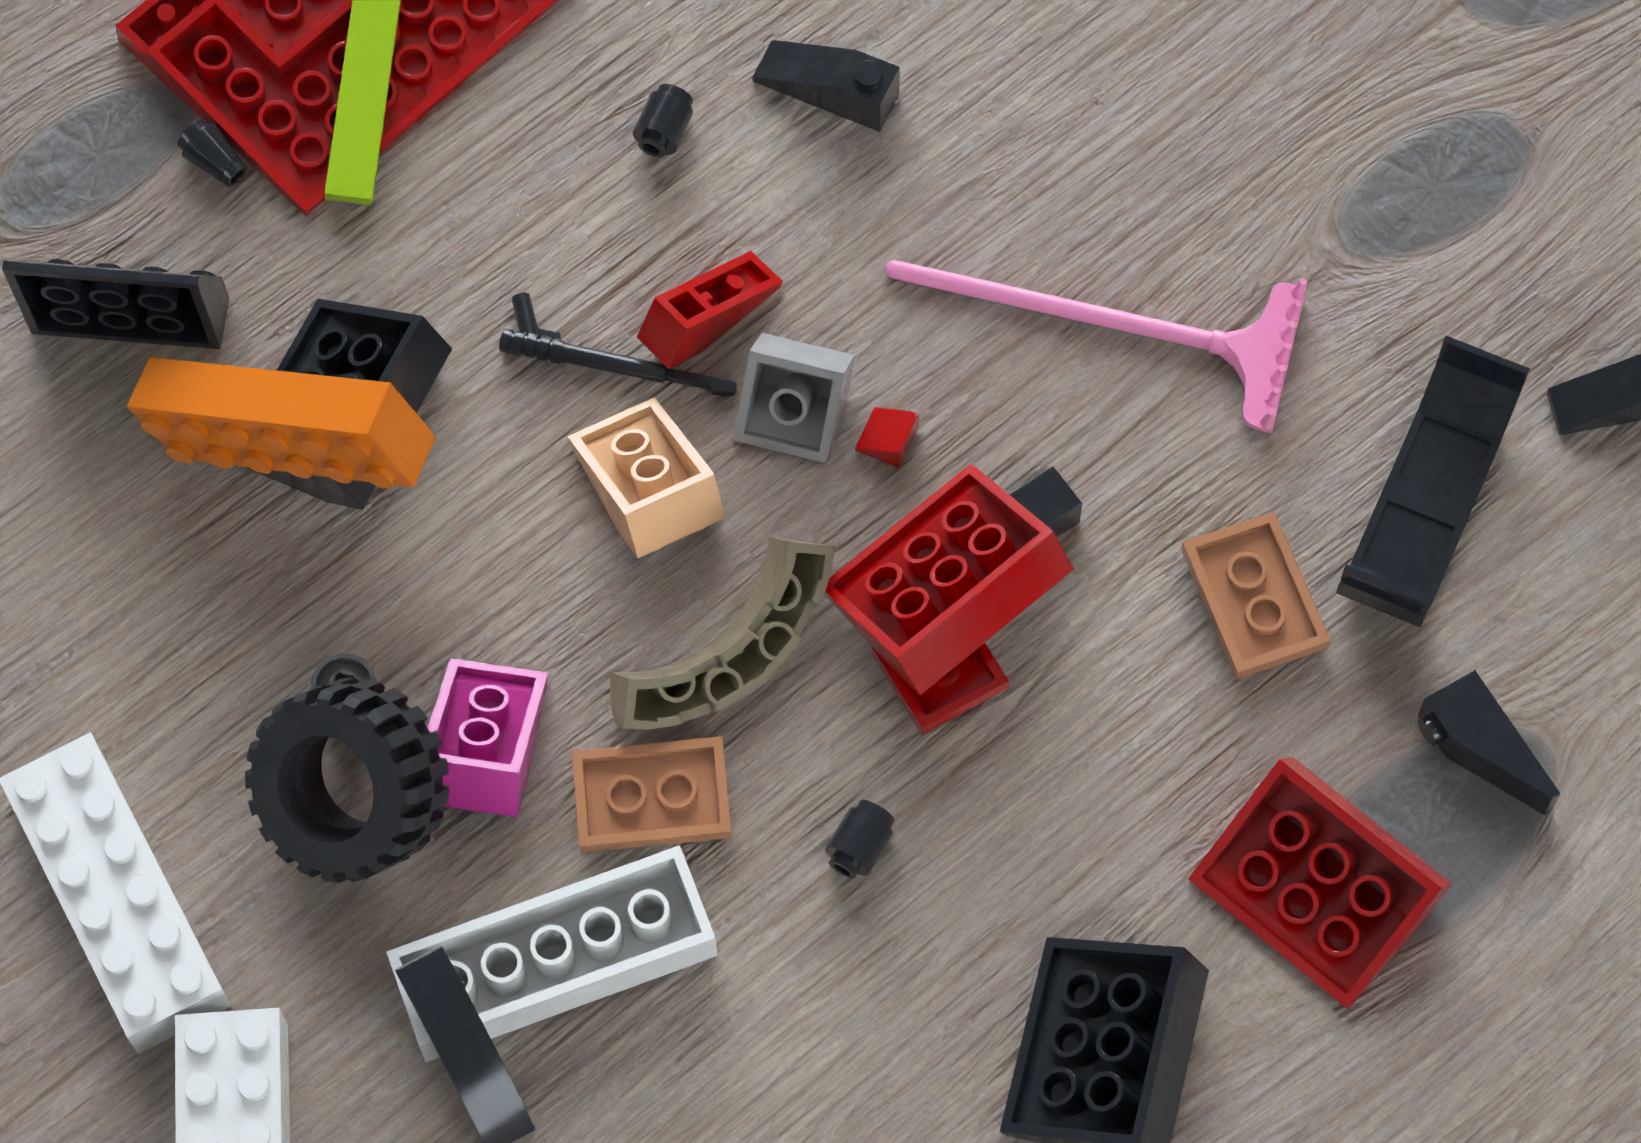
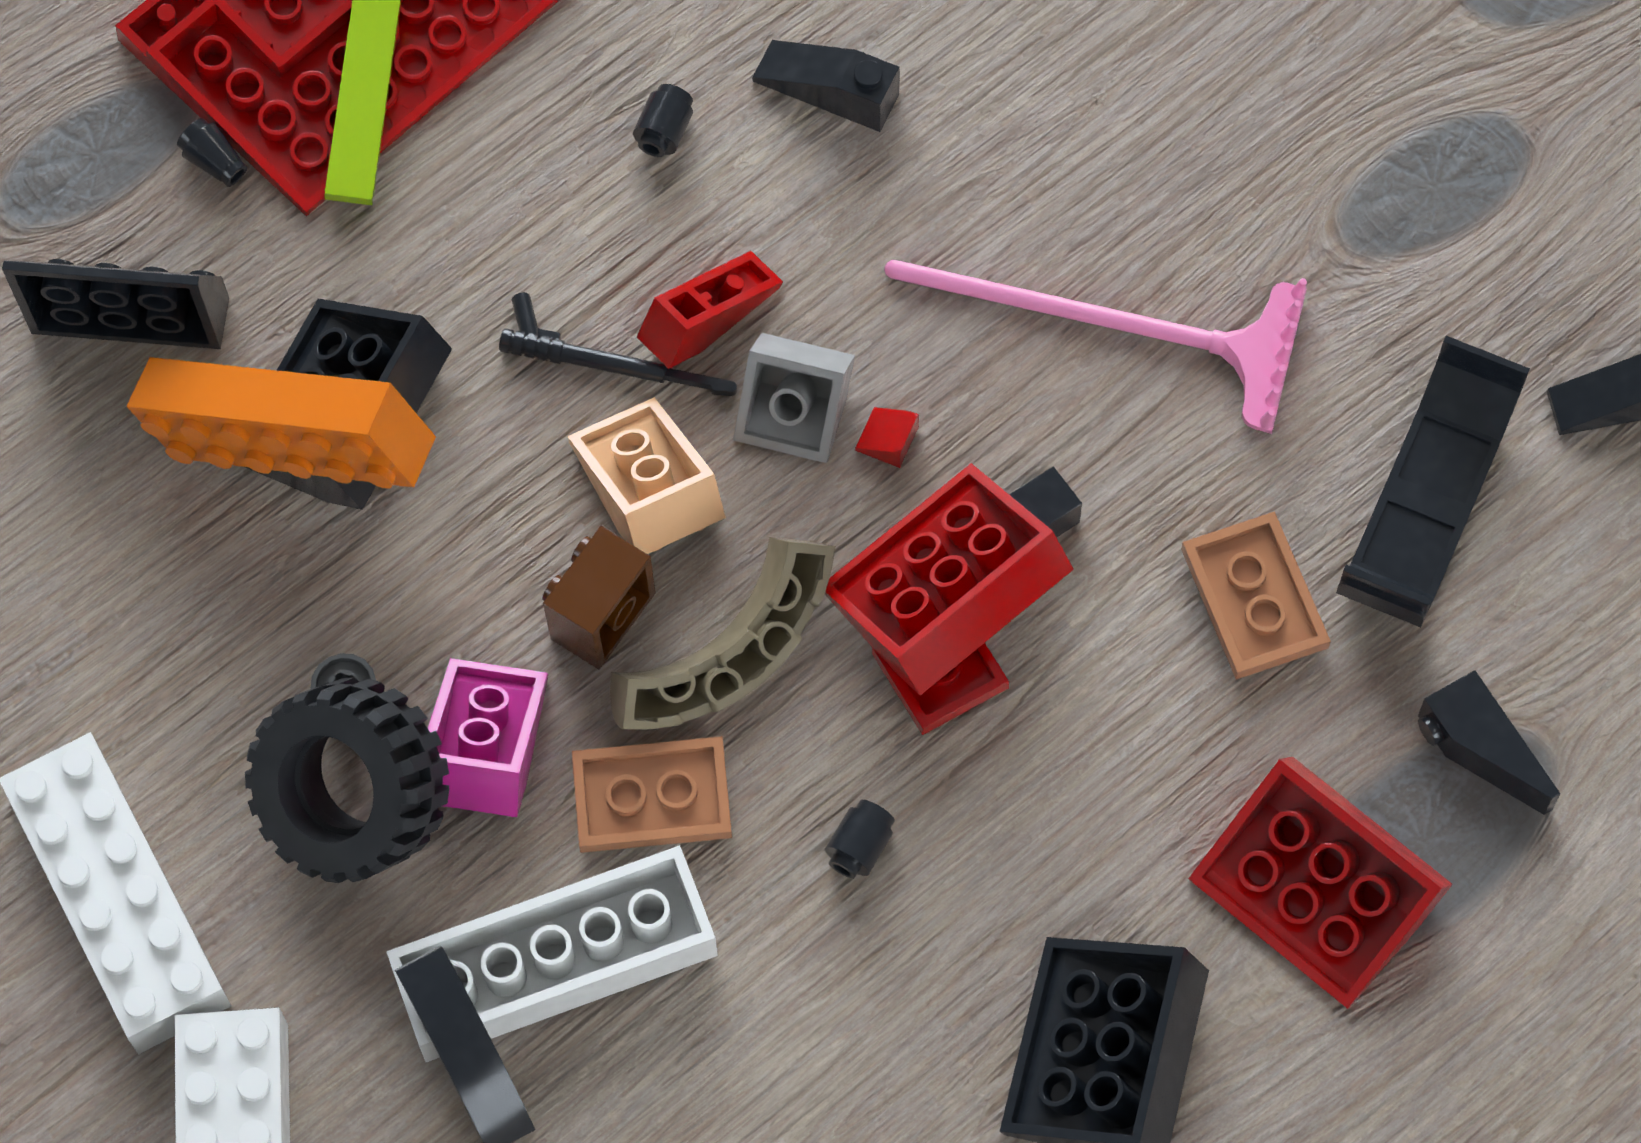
(598, 596): none -> reddish brown brick

